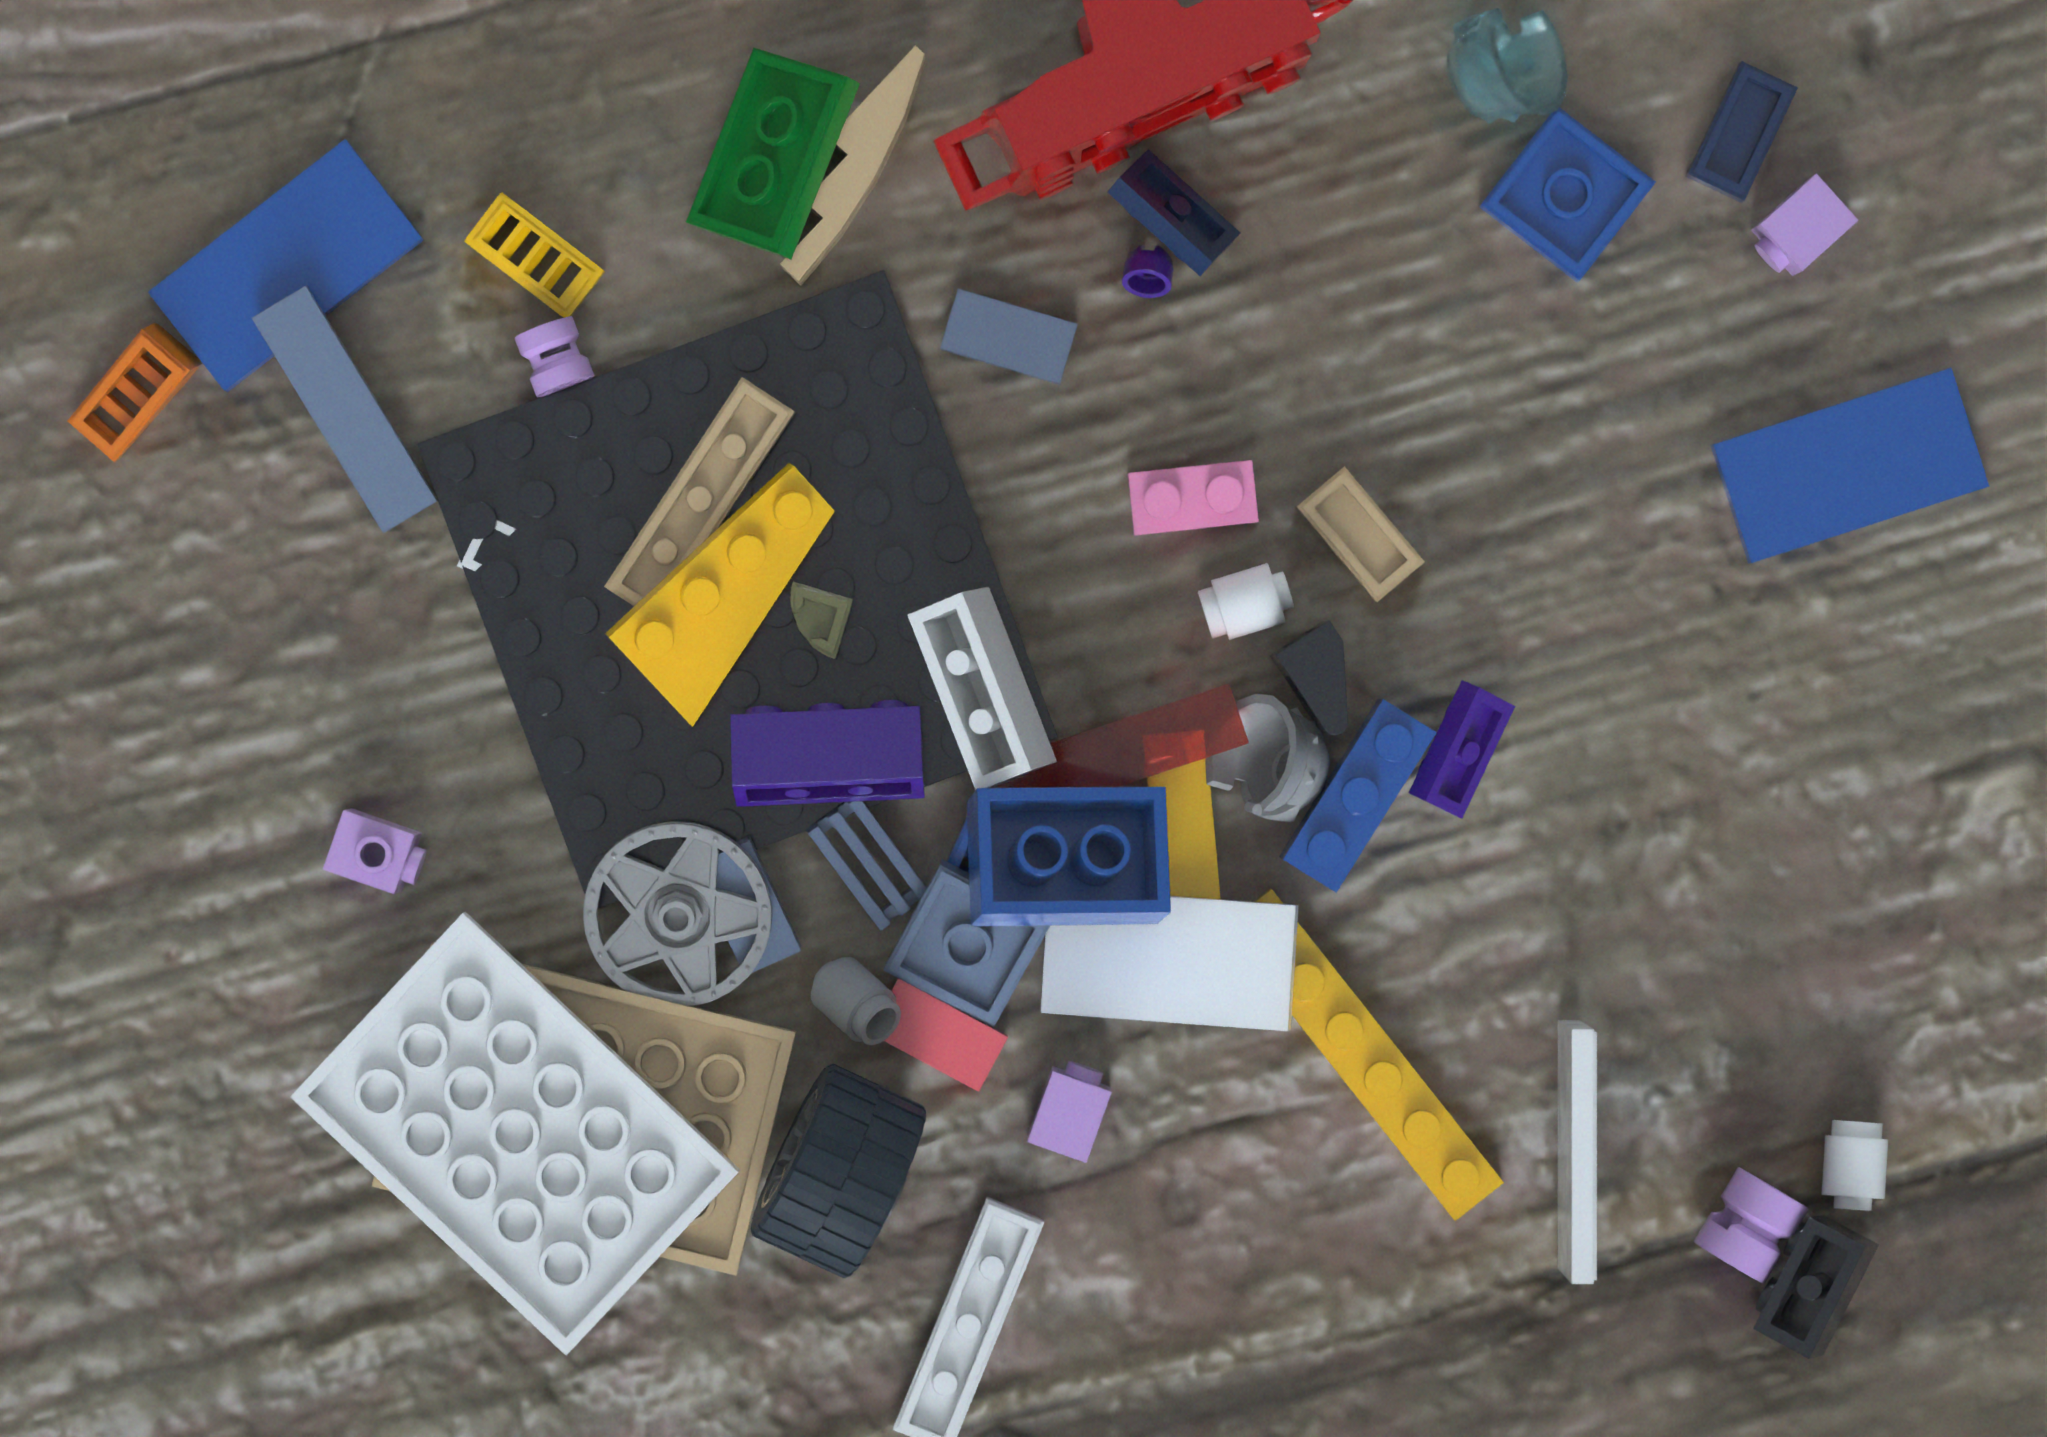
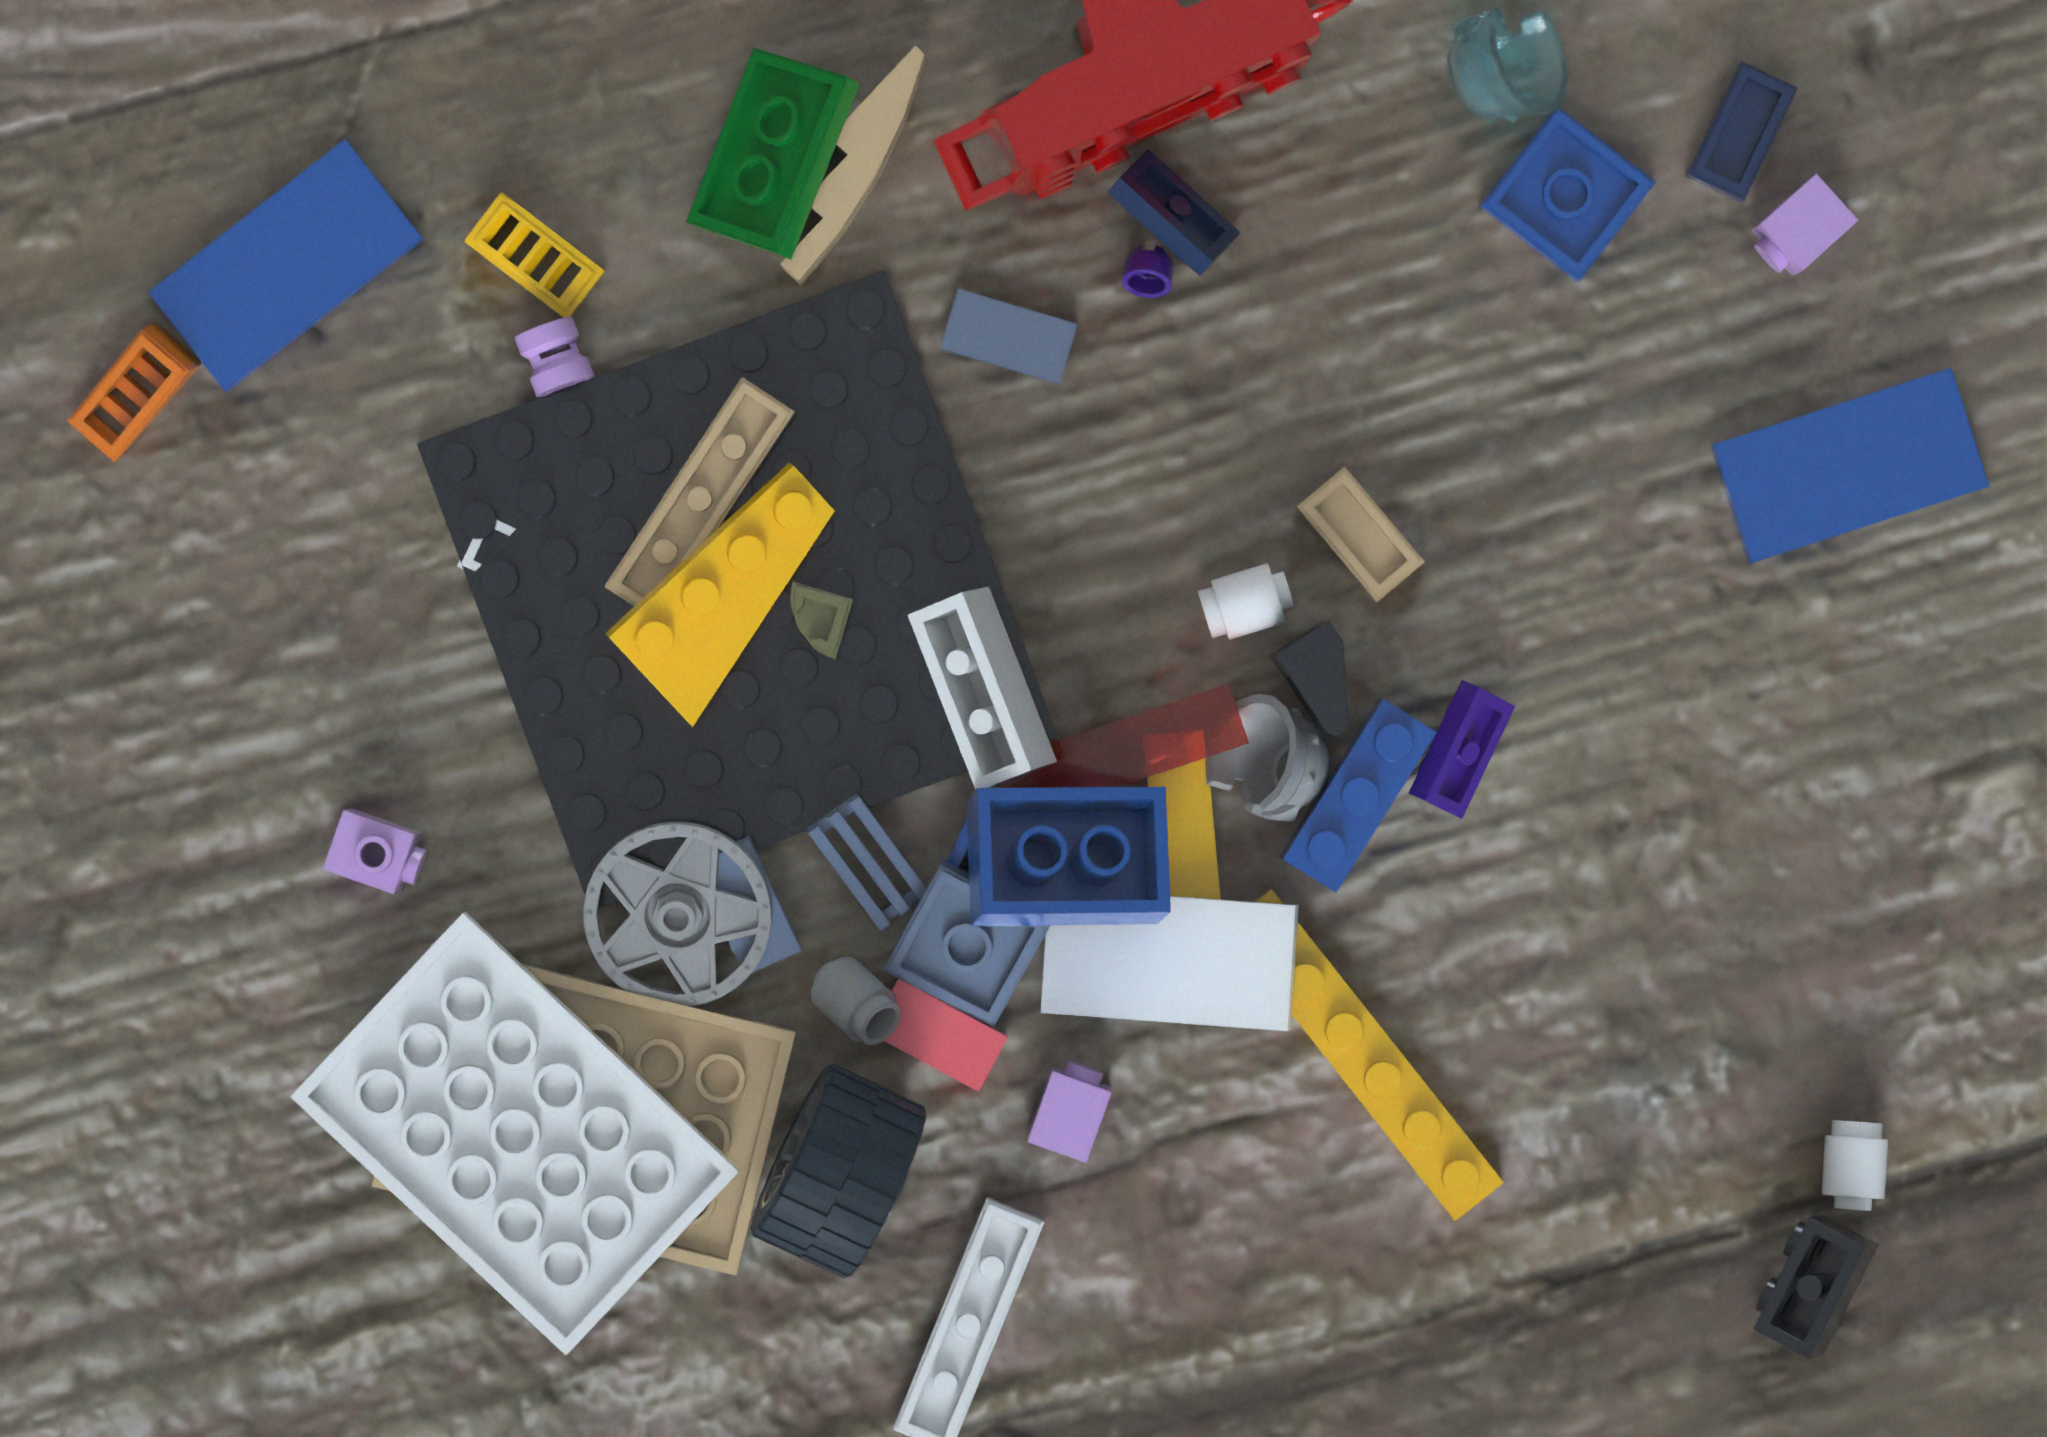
(344, 409): sand blue tile -> none
(827, 754): dark purple brick -> none
(1193, 497): bright pink plate -> none
(1577, 1151): white tile -> none
(1751, 1225): lavender wheel -> none

